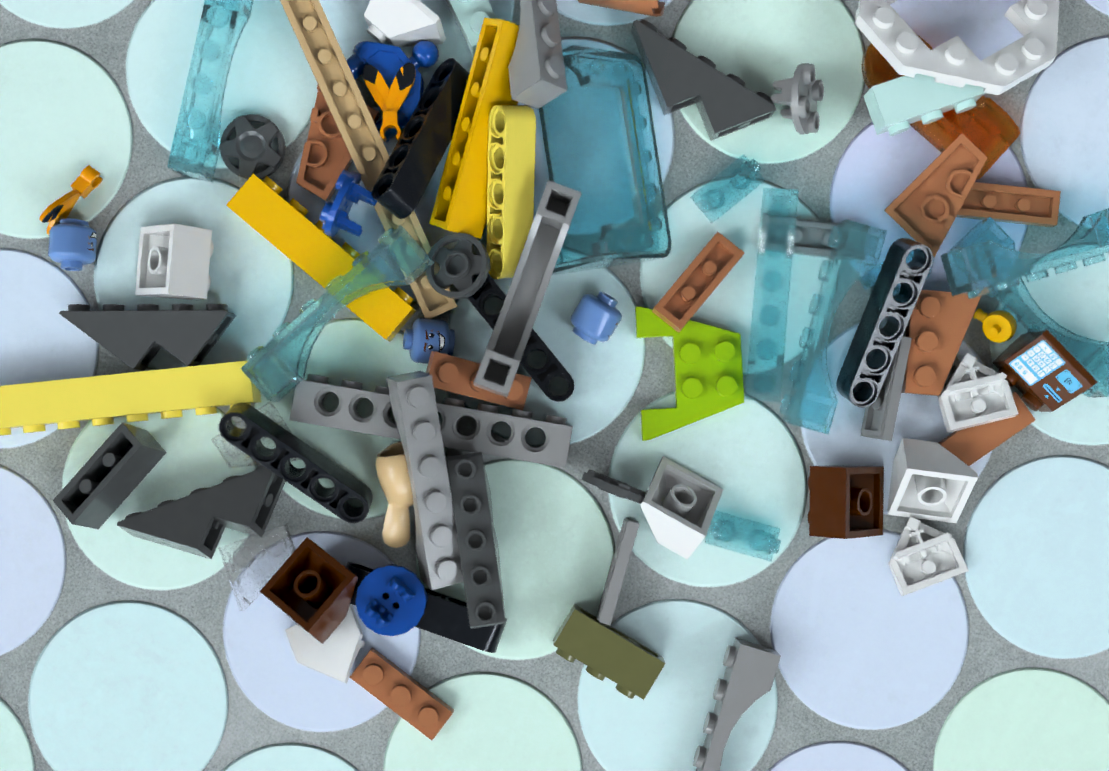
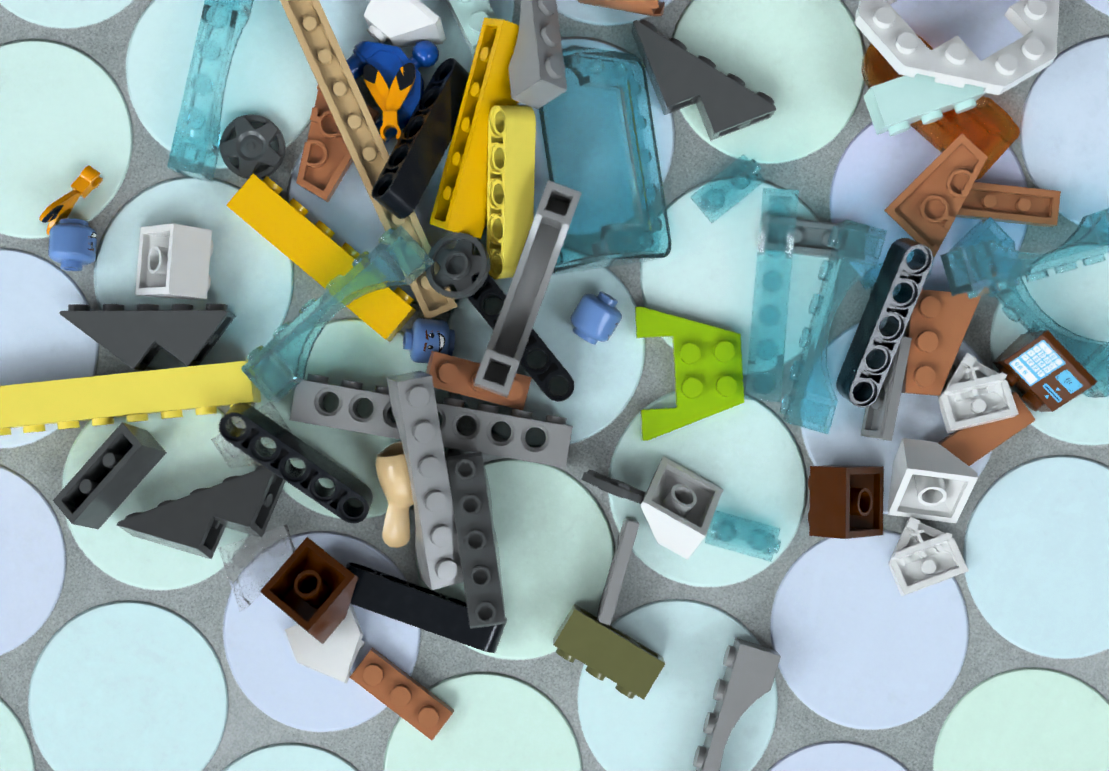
(336, 213): blue plate -> none
(380, 612): blue plate -> none
(698, 282): nougat plate -> none
(802, 96): light grey plate -> none
(997, 325): yellow piece -> none

